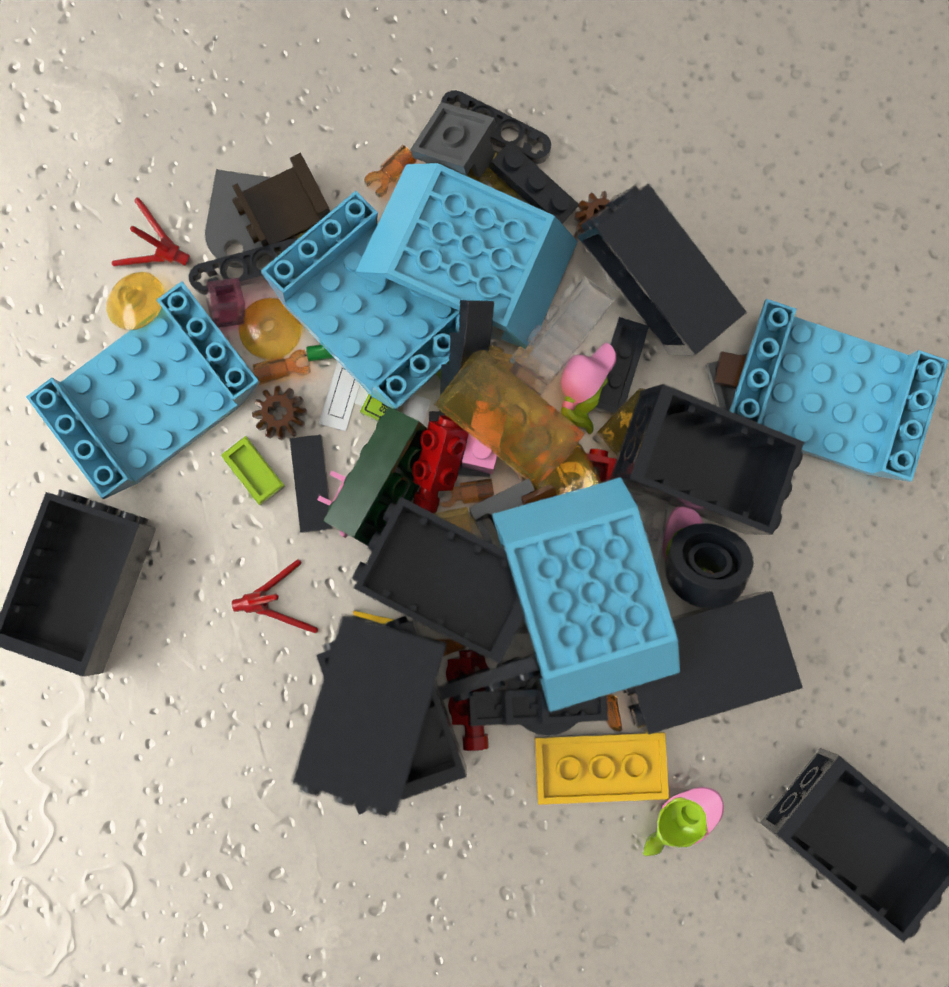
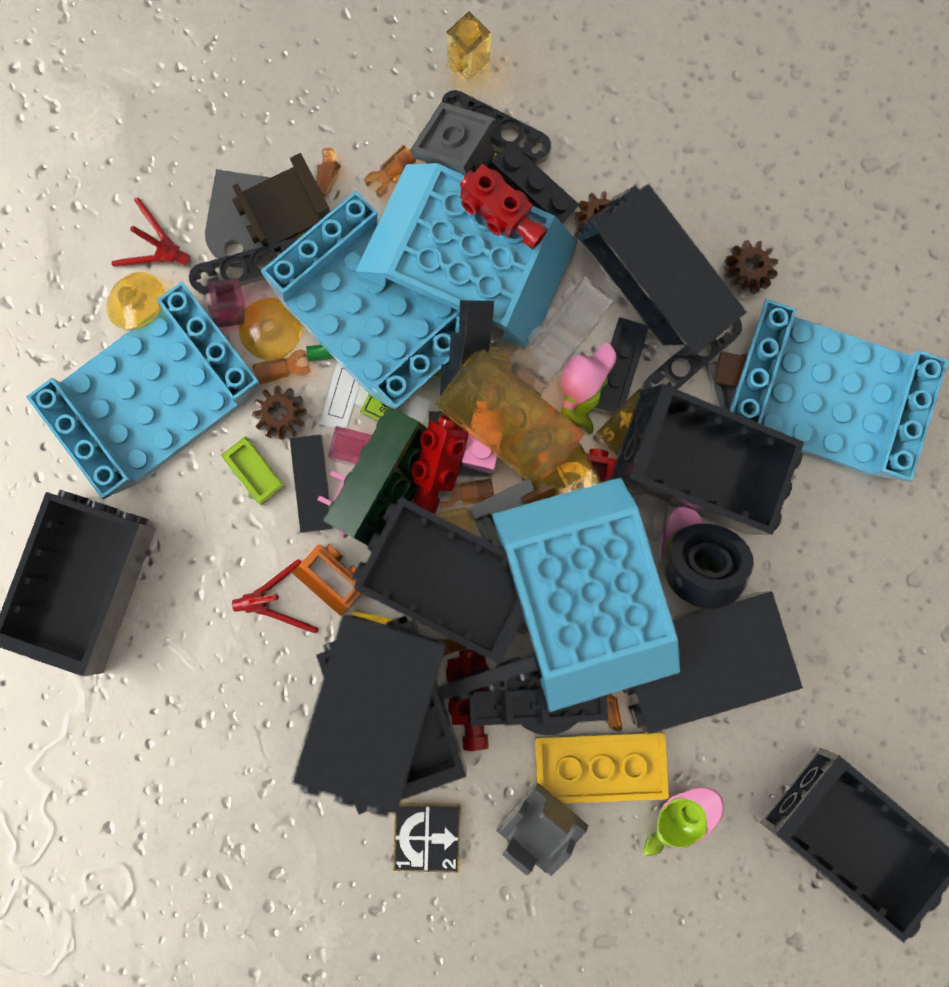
(327, 170): none -> clear orange bar
(329, 578): none -> orange window
(347, 445): none -> clear pink brick
(427, 837): none -> tile
(468, 46): none -> clear yellow brick
(490, 205): none -> red brick
(540, 832): none -> dark grey panel
(694, 362): none -> black beam
(761, 261): none -> reddish brown gear

